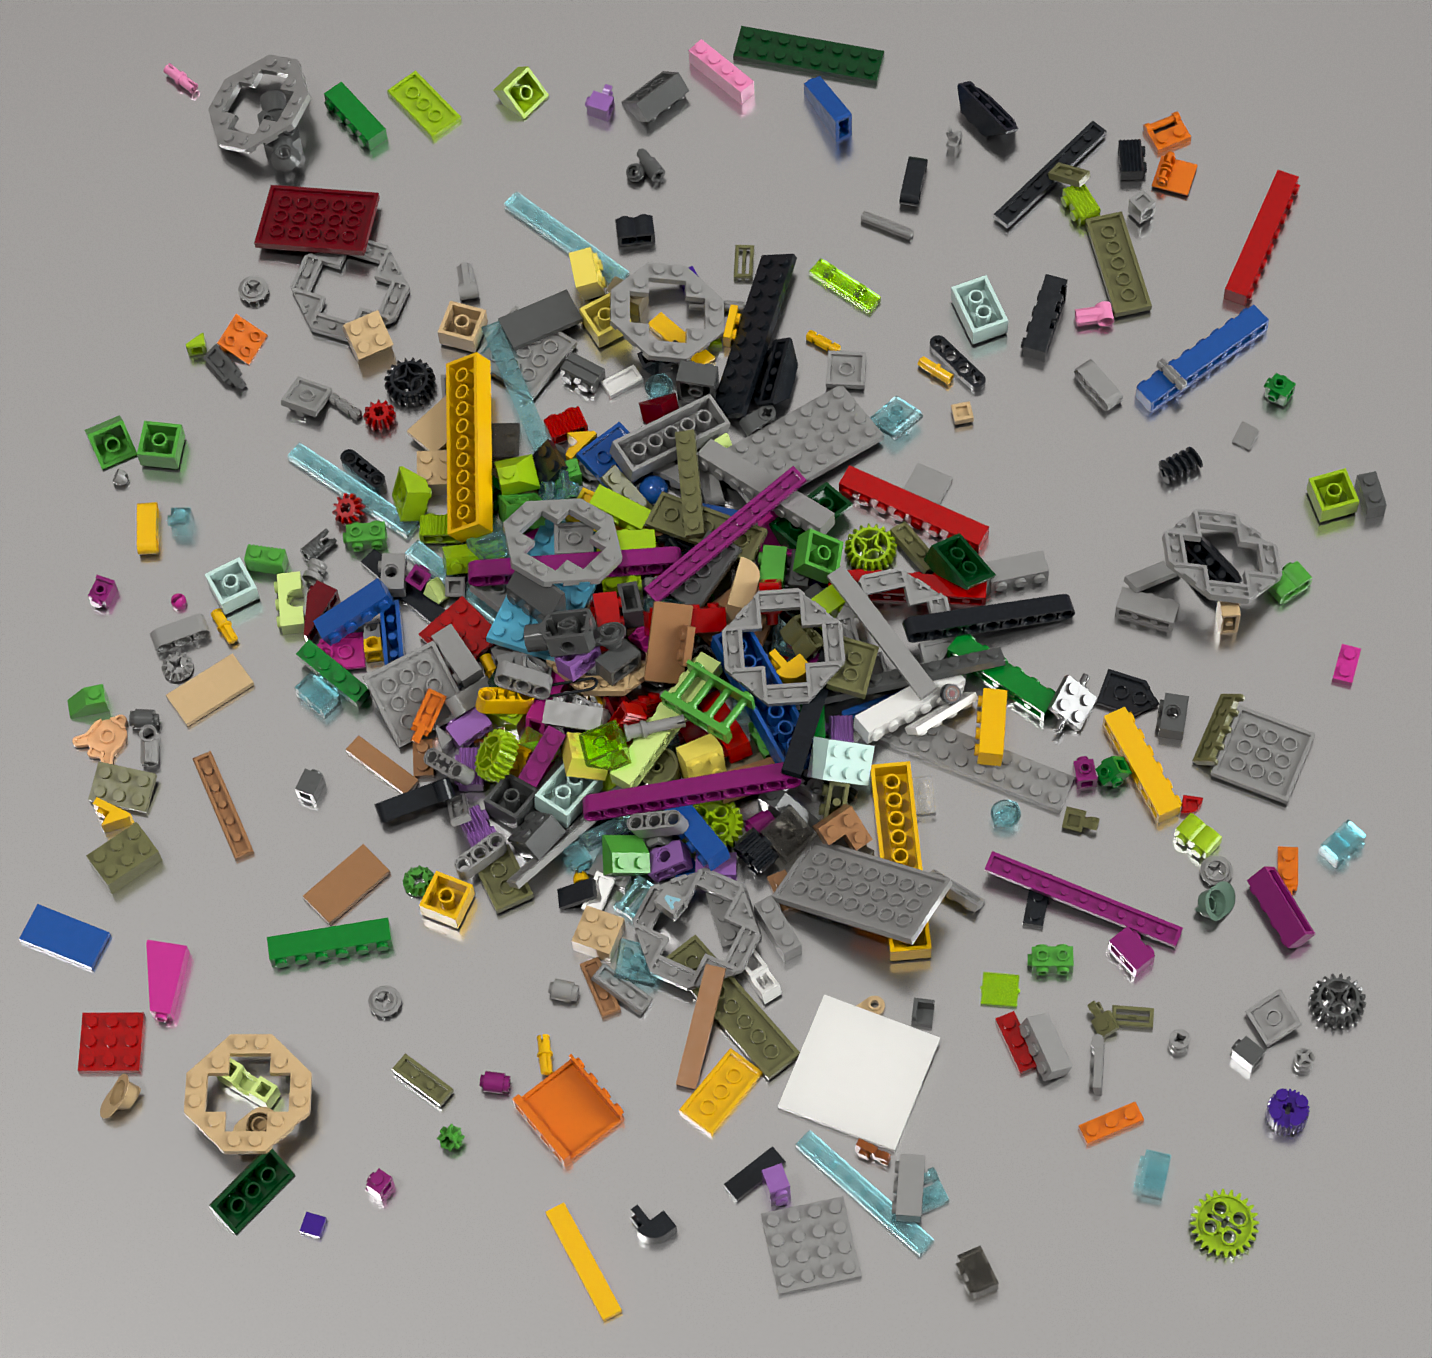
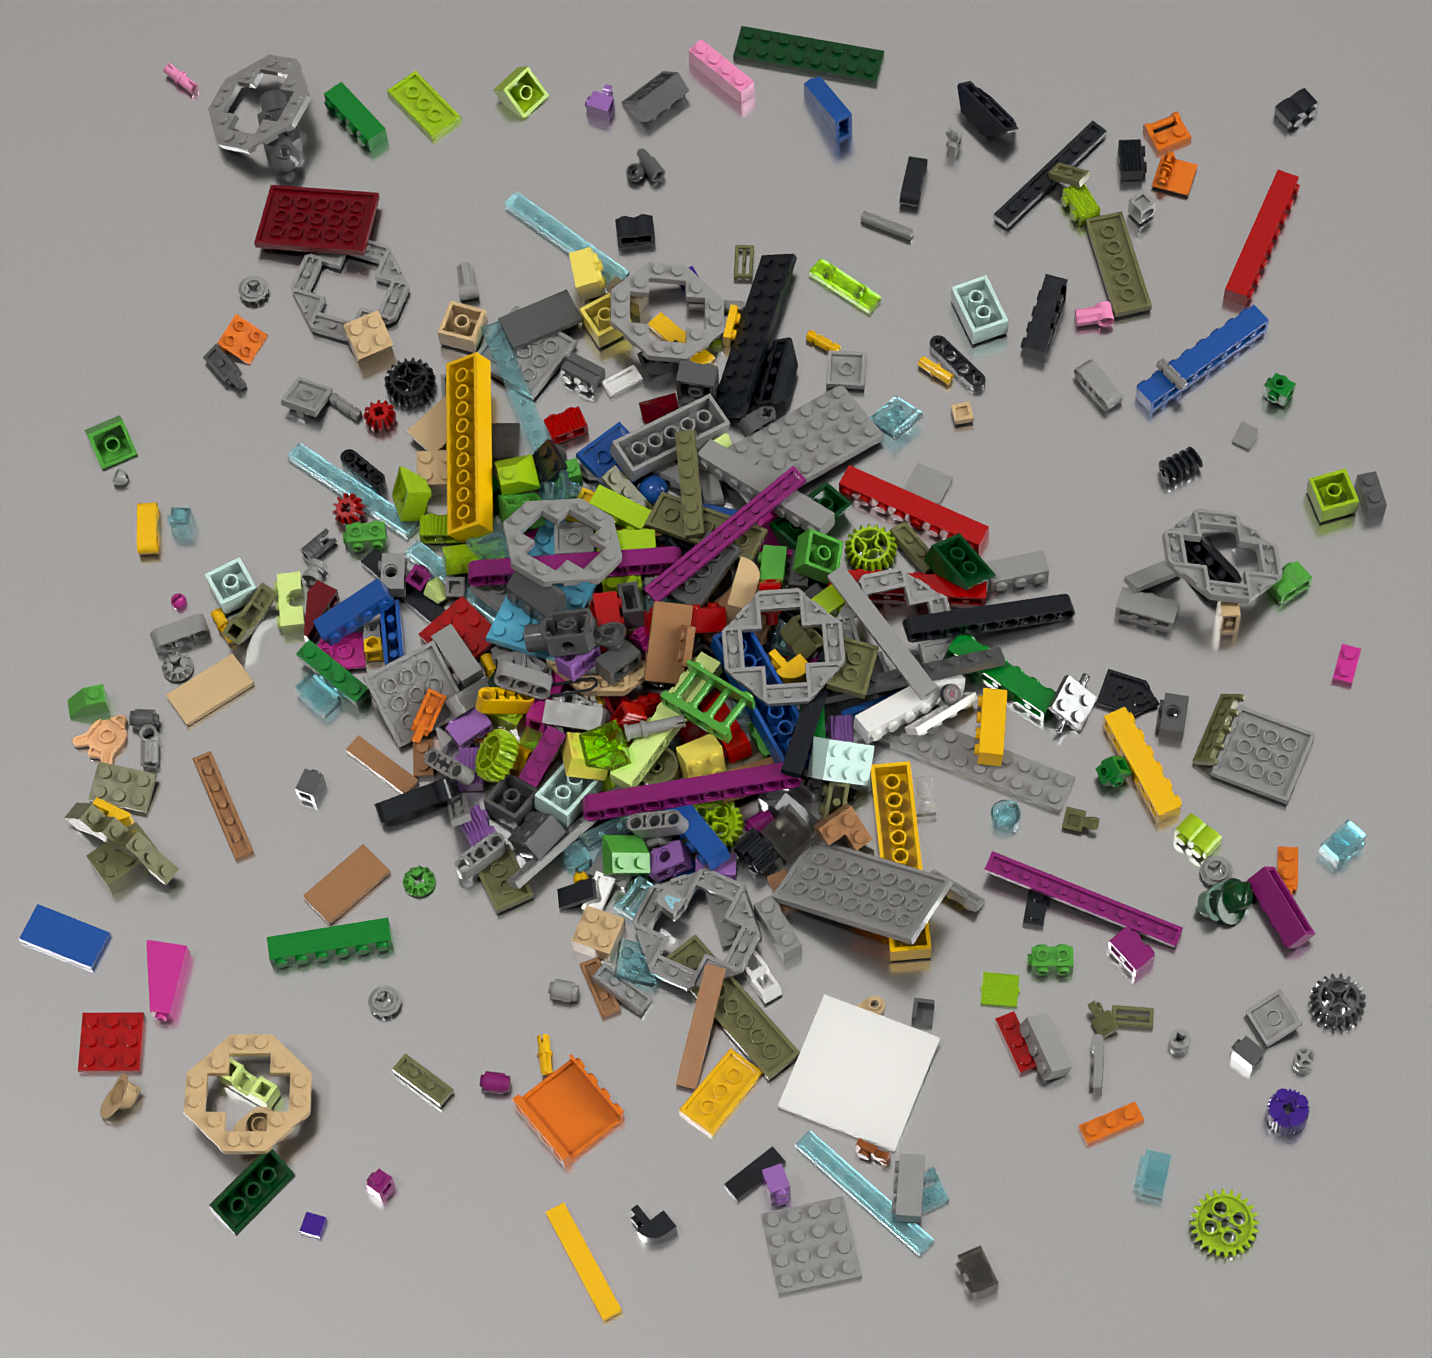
(103, 598): magenta brick -> none
(132, 843): none -> olive arch
(161, 444): bright green brick -> none
(197, 345): lime slope -> none
(251, 616): none -> olive arch
(266, 559): bright green brick -> none
(447, 899): yellow brick -> none
(450, 1137): bright green gear -> none
(578, 441): yellow slope -> none
(658, 386): clear light blue hat -> none
(1087, 778): magenta brick -> none
(1190, 804): red tile -> none
(1234, 900): none -> dark green piece
(1296, 108): none -> black brick

